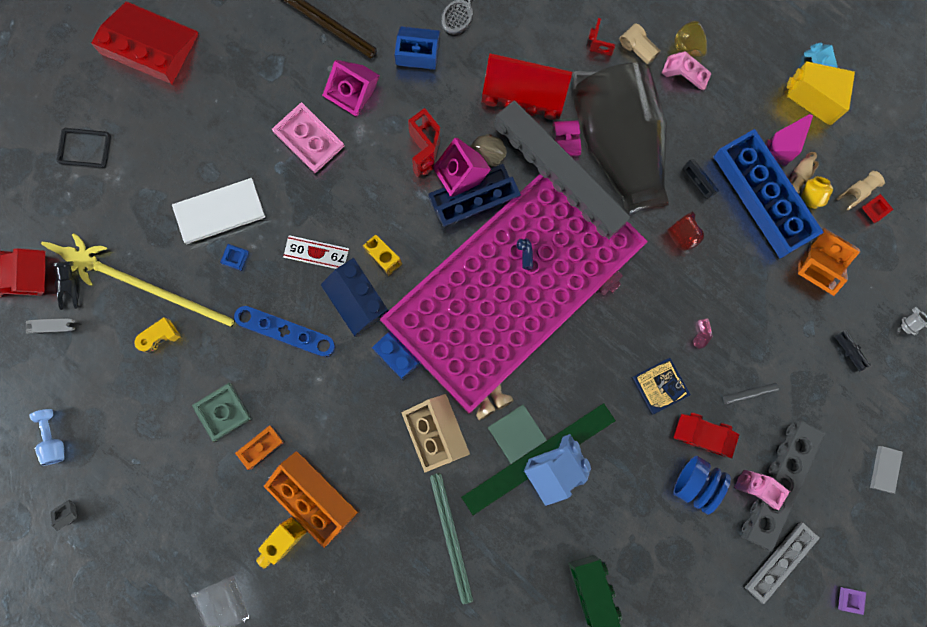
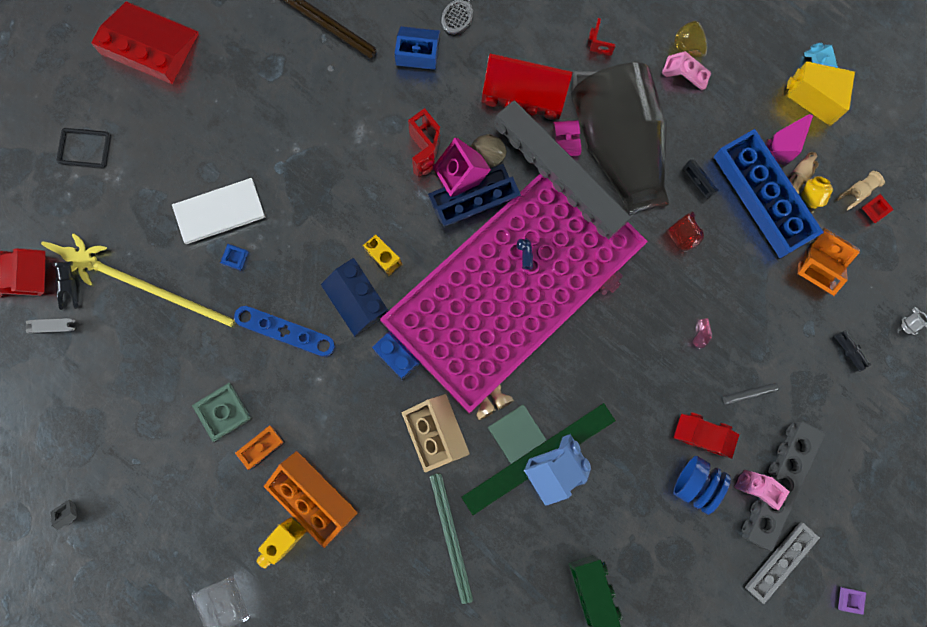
(50, 450): light blue piece -> none
(155, 335): yellow leg -> none
(308, 137): bright pink plate -> none
(315, 252): white sticker -> none
(350, 85): dark pink slope -> none
(636, 40): tan piece -> none
(661, 386): tile -> none
(886, 469): light grey tile -> none

